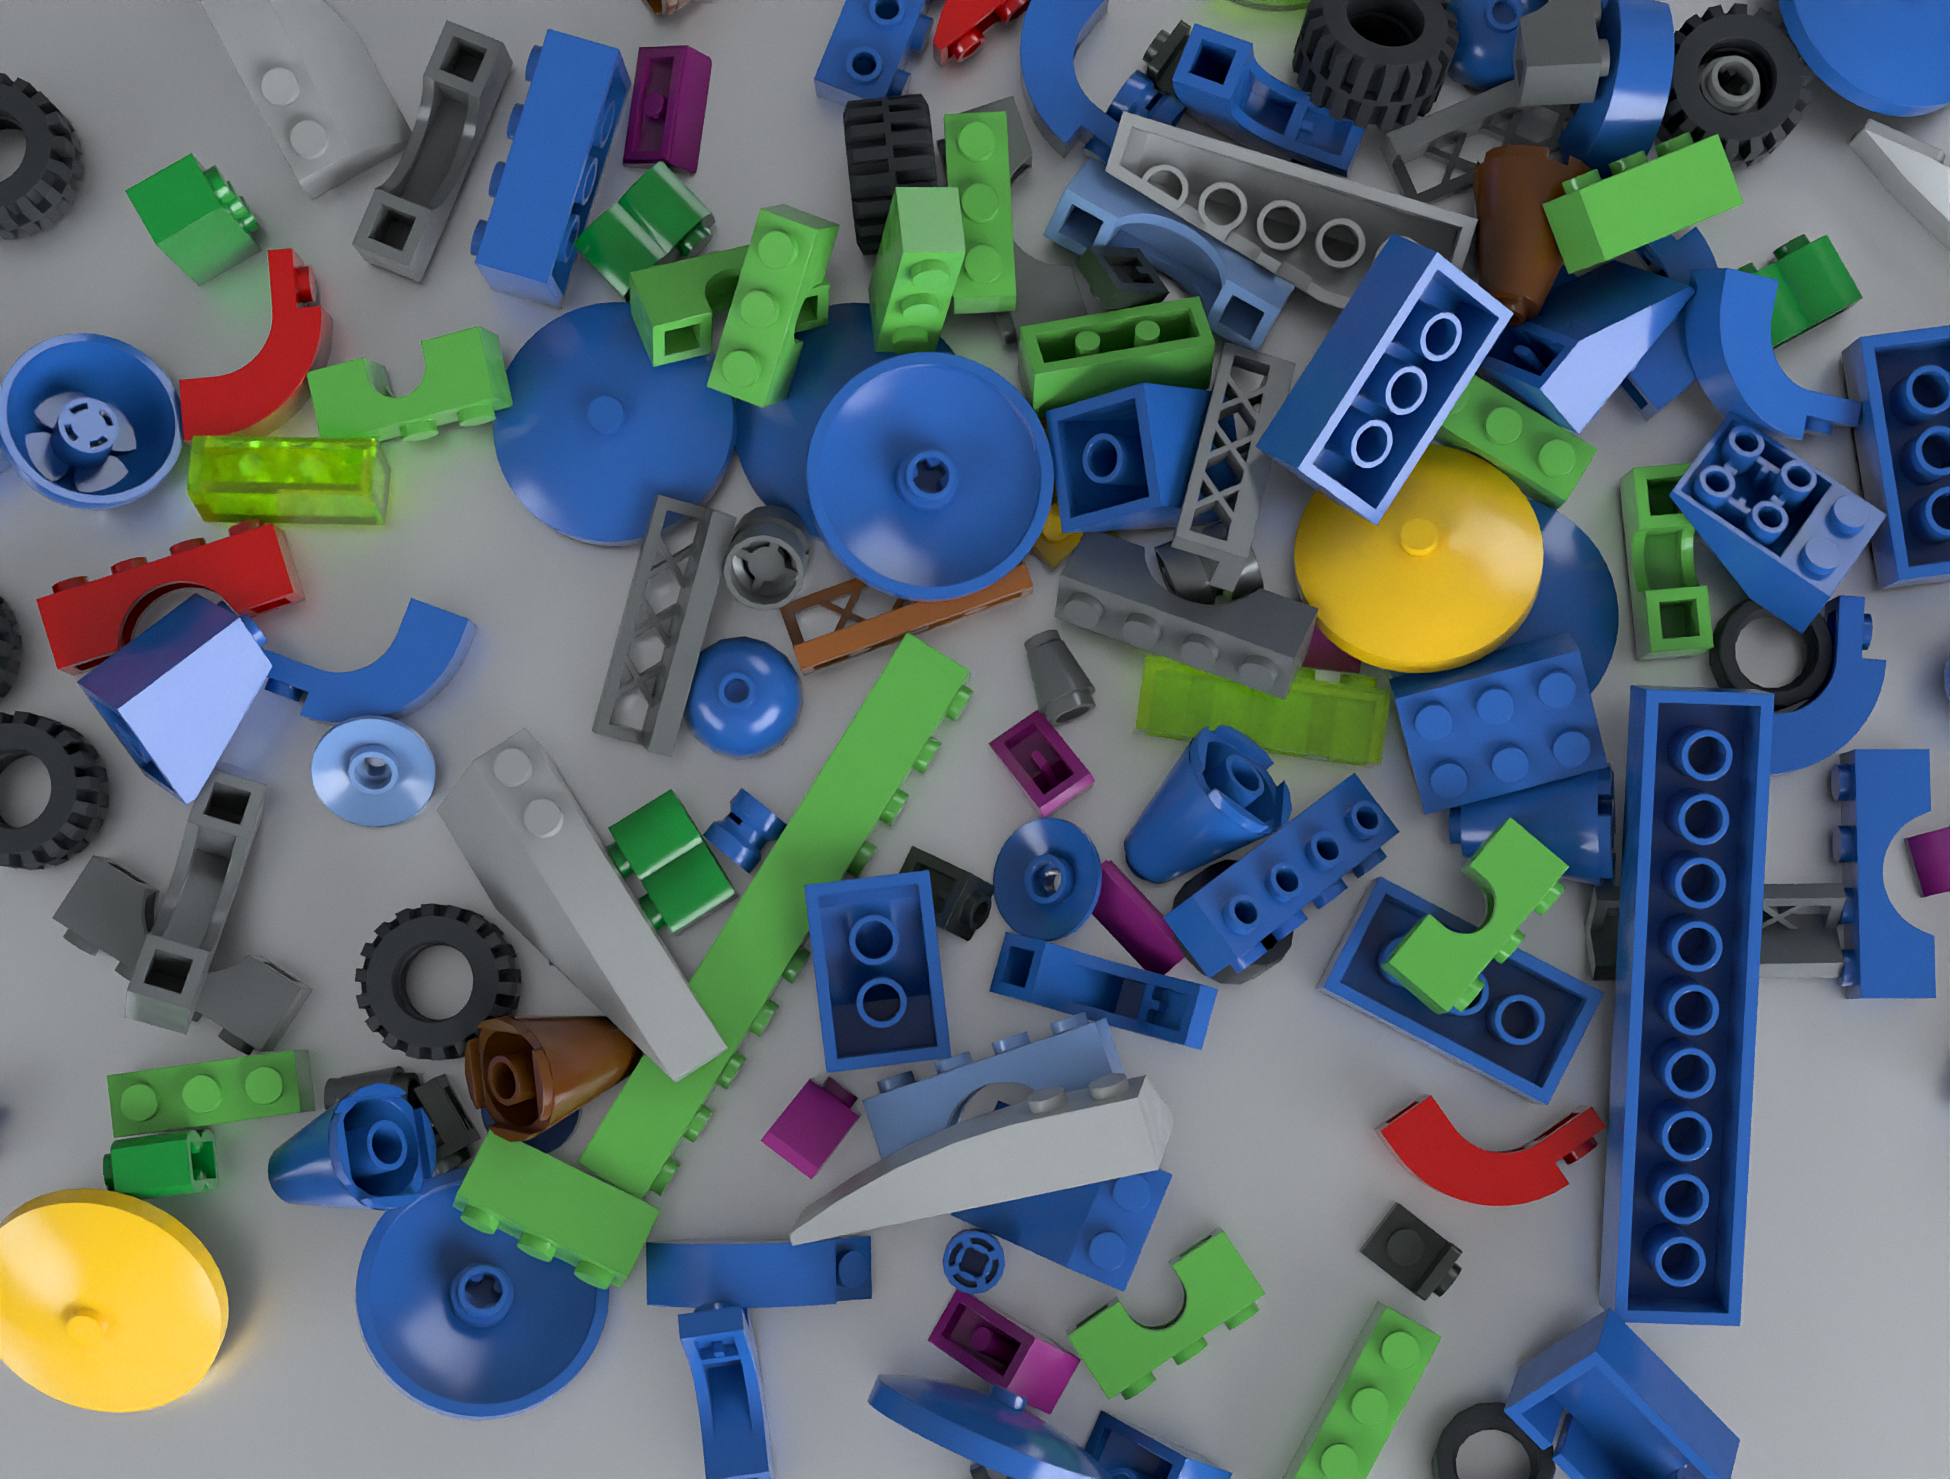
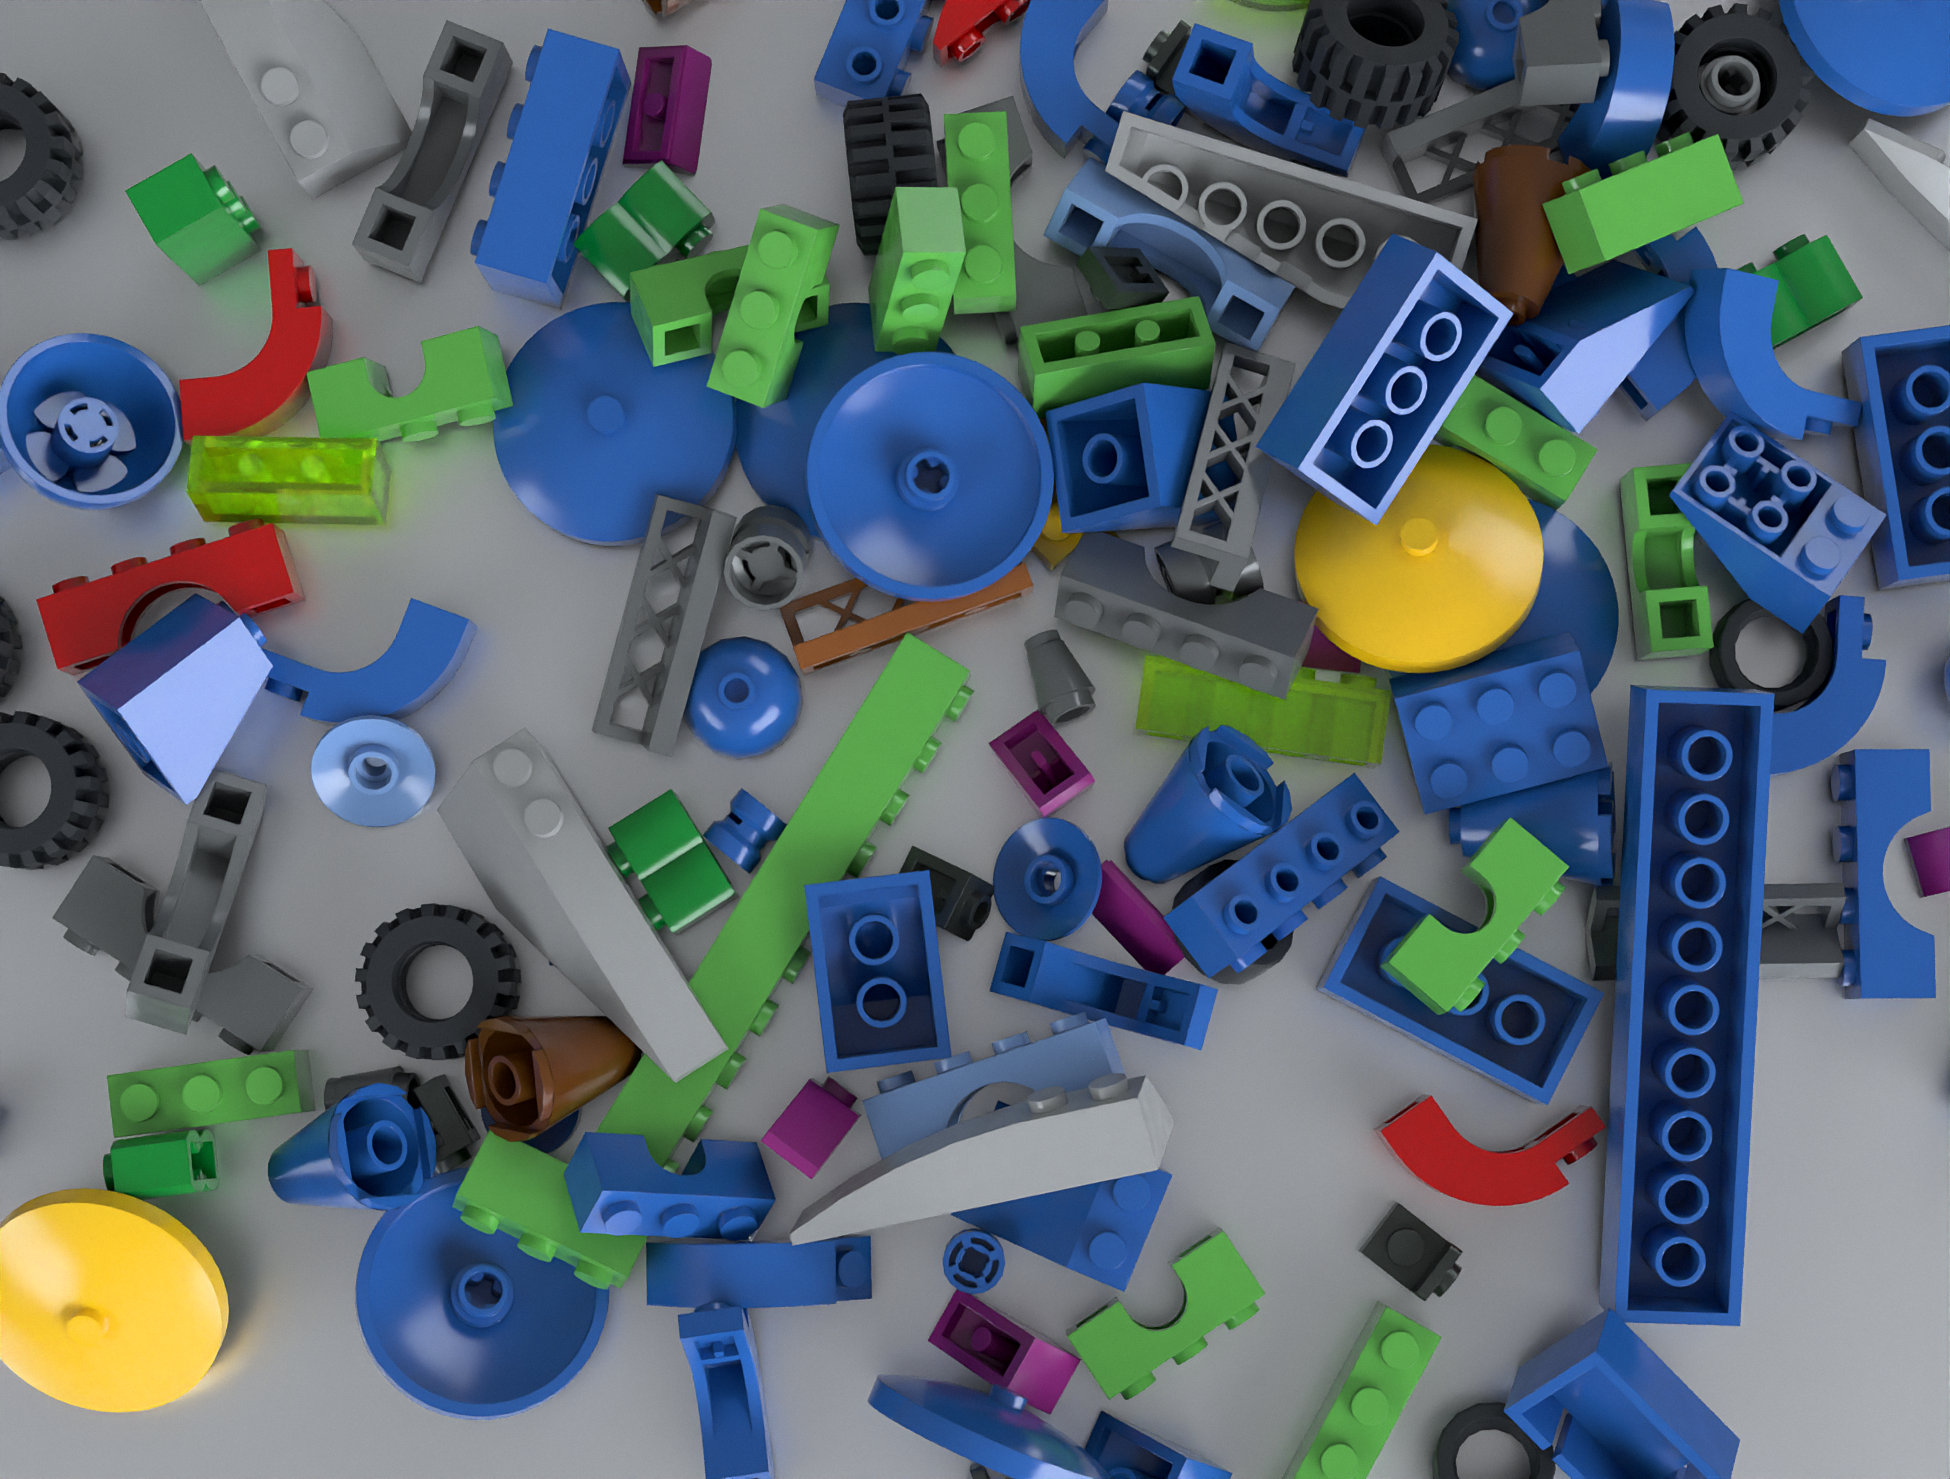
(625, 1192): none -> blue arch

